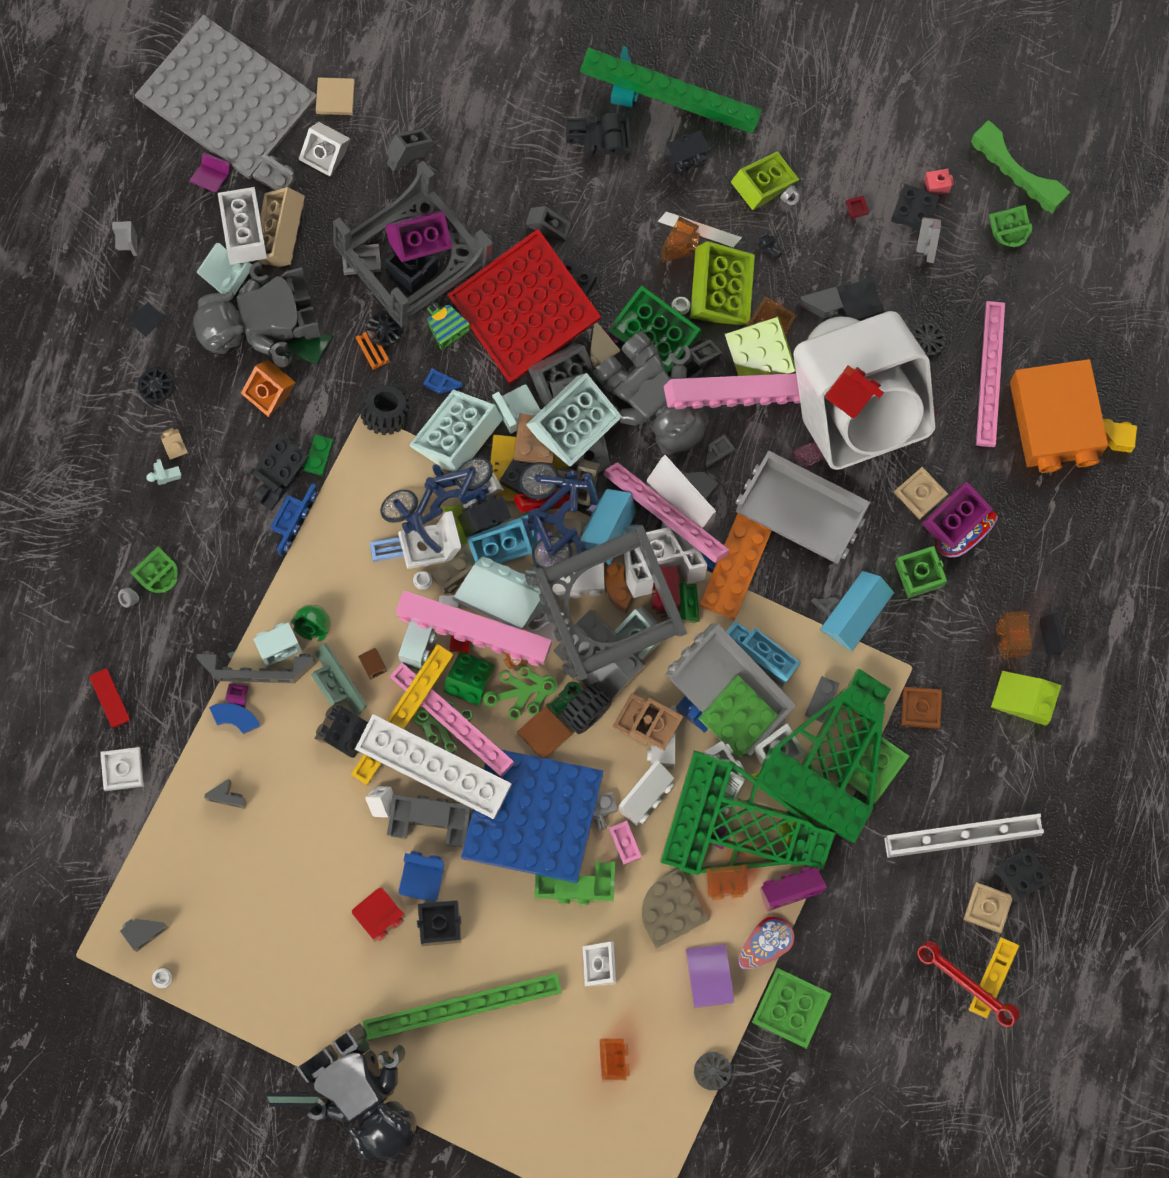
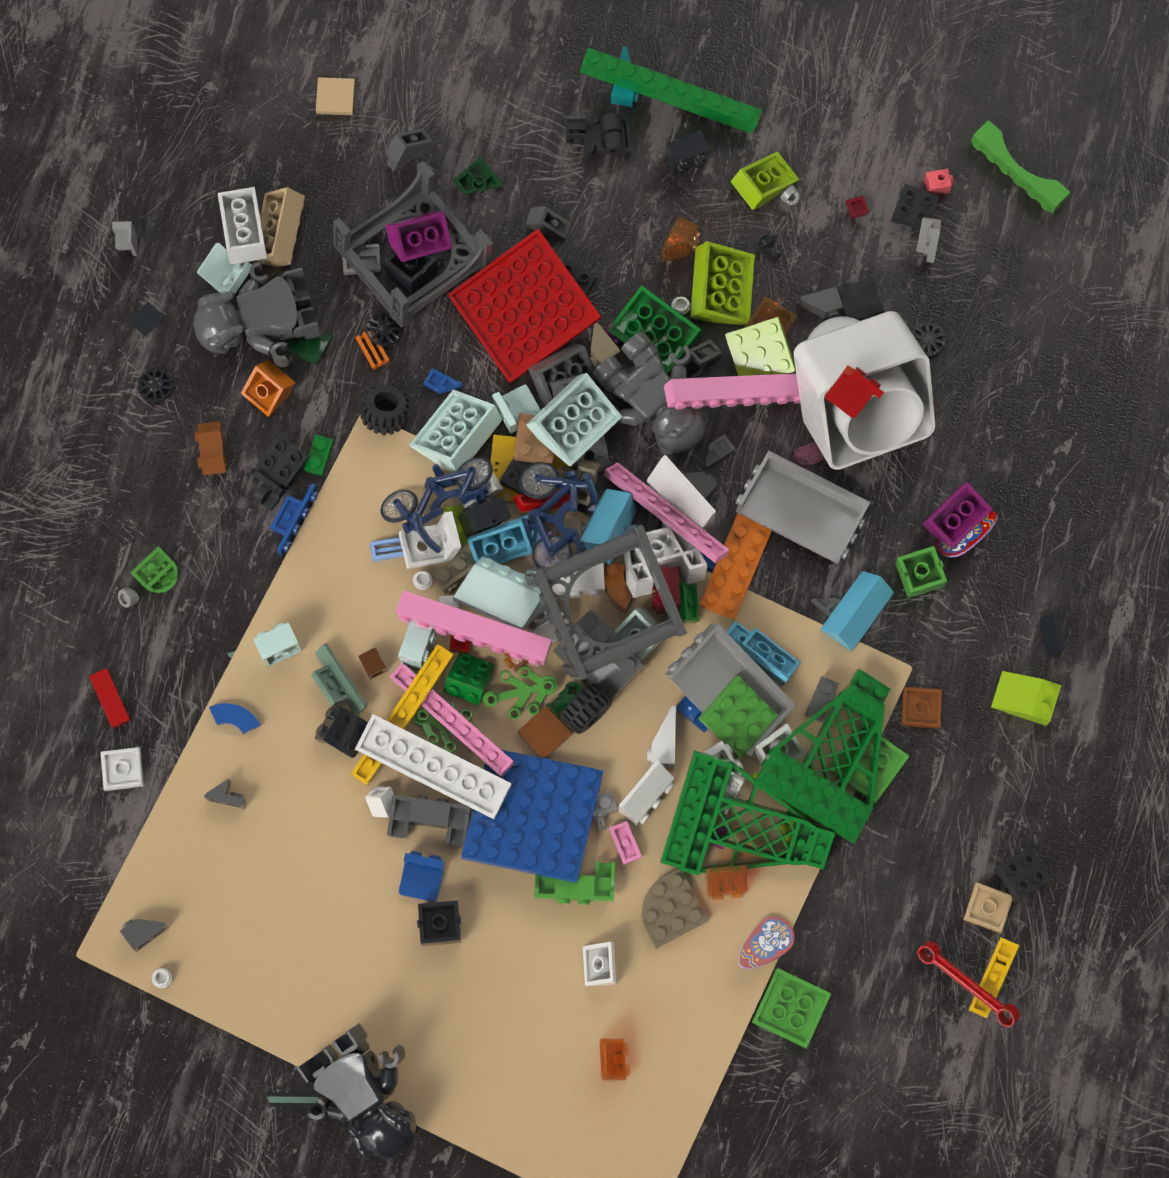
(163, 476): light aqua piece -> none
(173, 443): tan bracket -> none
(211, 172): magenta piece -> none
(211, 442): none -> dark orange brick
(226, 96): light grey plate -> none
(237, 694): magenta slope -> none
(274, 174): light grey bracket -> none
(300, 667): dark grey slope -> none
(311, 622): green cylinder -> none
(324, 148): white slope -> none
(378, 914): red bracket -> none
(446, 325): torso -> none
(462, 1007): bright green plate -> none
(476, 178): none -> dark green slope
(647, 722): medium nougat bracket -> none
(705, 231): white sticker -> none
(709, 976): medium lavender slope -> none
(712, 1071): dark grey wheel -> none
(792, 888): magenta slope -> none
(921, 493): tan tile -> none
(963, 835): white tile -> none
(990, 374): bright pink plate -> none
(1011, 226): bright green slope -> none
(1014, 635): clear orange brick -> none
(1059, 415): orange brick -> none
(1120, 435): yellow slope -> none

